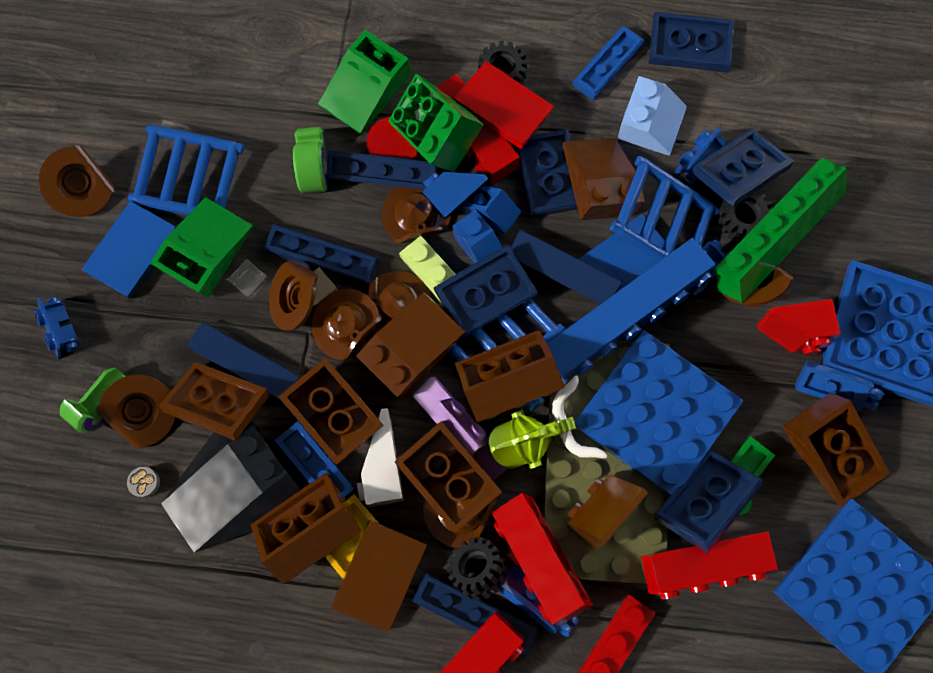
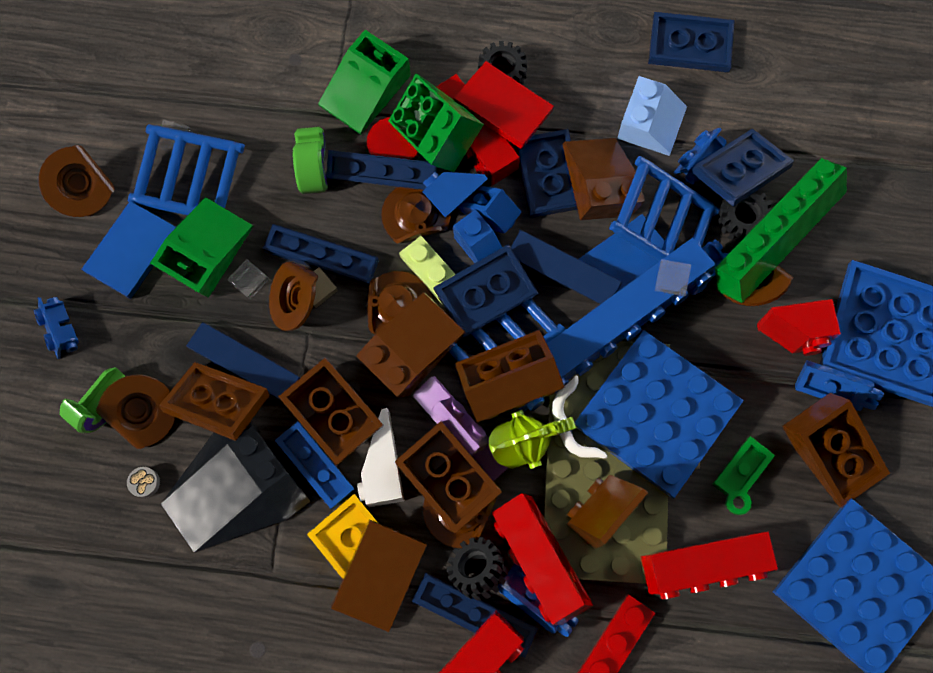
(304, 529): reddish brown slope -> none
(344, 322): reddish brown hat -> none
(608, 62): blue tile -> none
(673, 277): none -> clear tile
(708, 501): dark blue tile -> none

